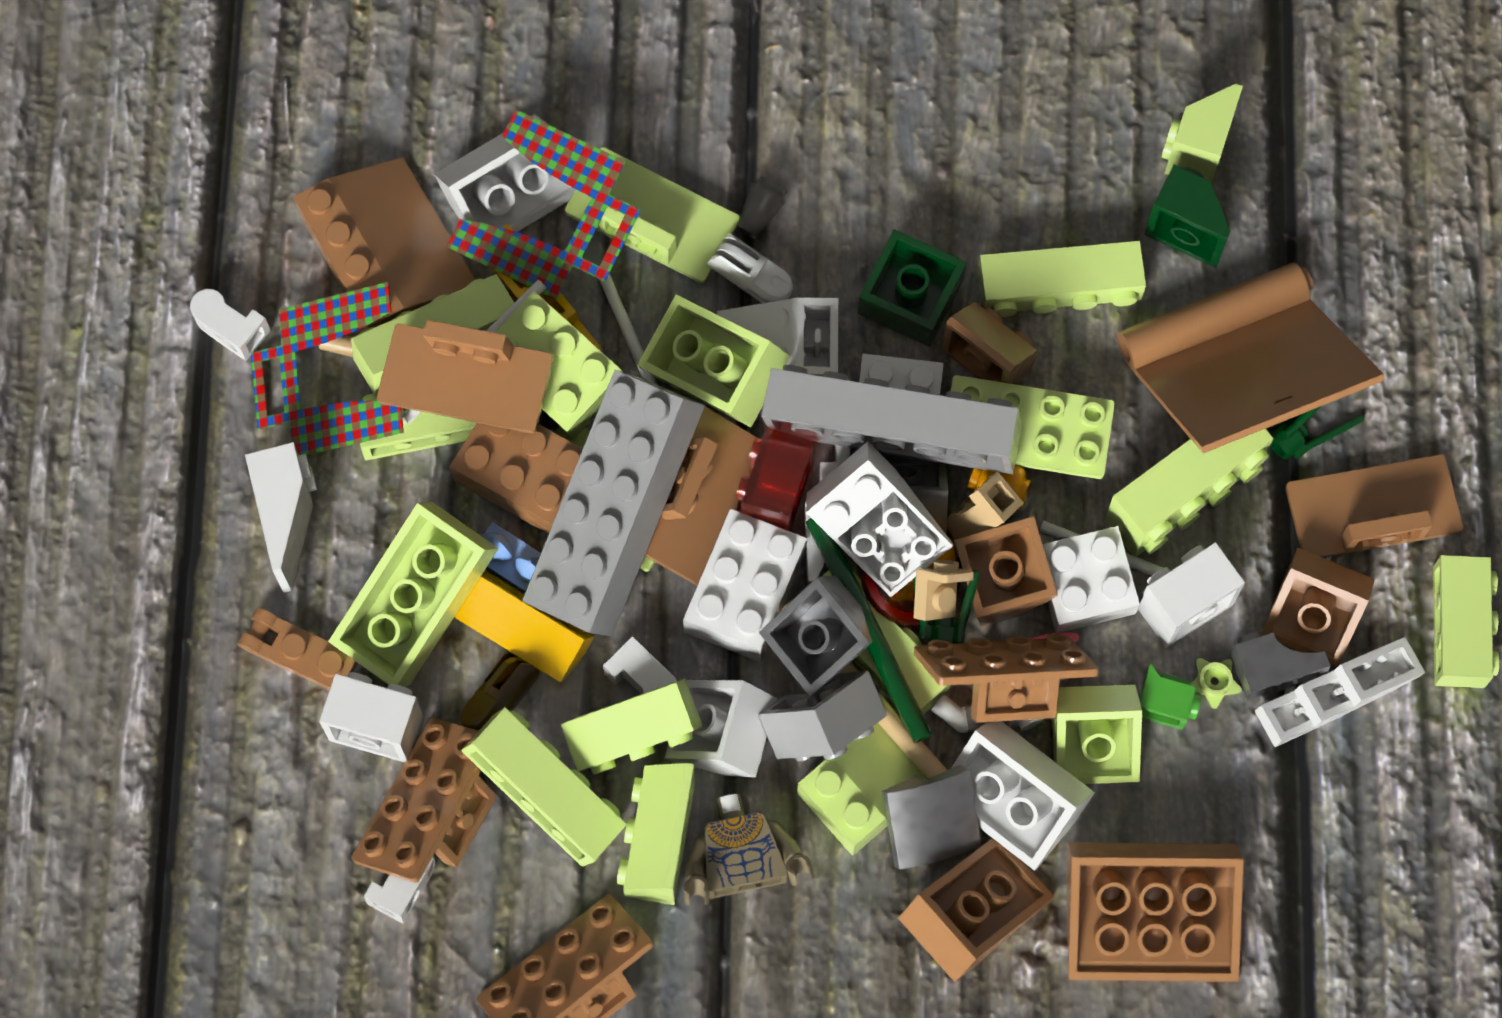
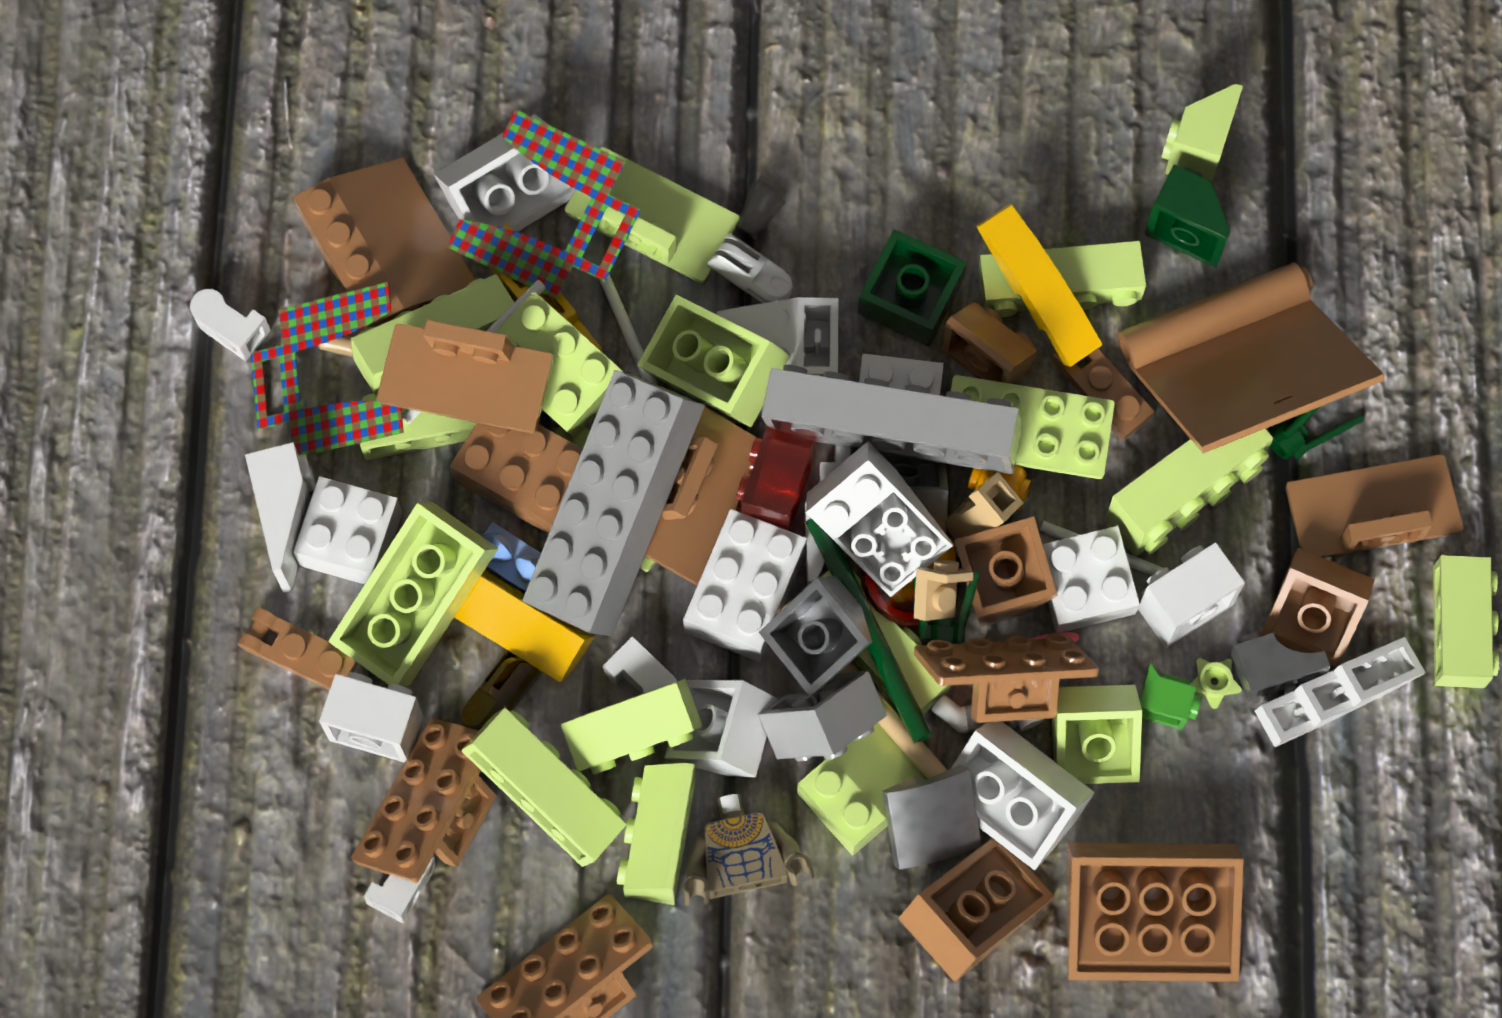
(346, 530): none -> white brick
(1039, 285): none -> yellow slope
(1104, 381): none -> medium nougat plate

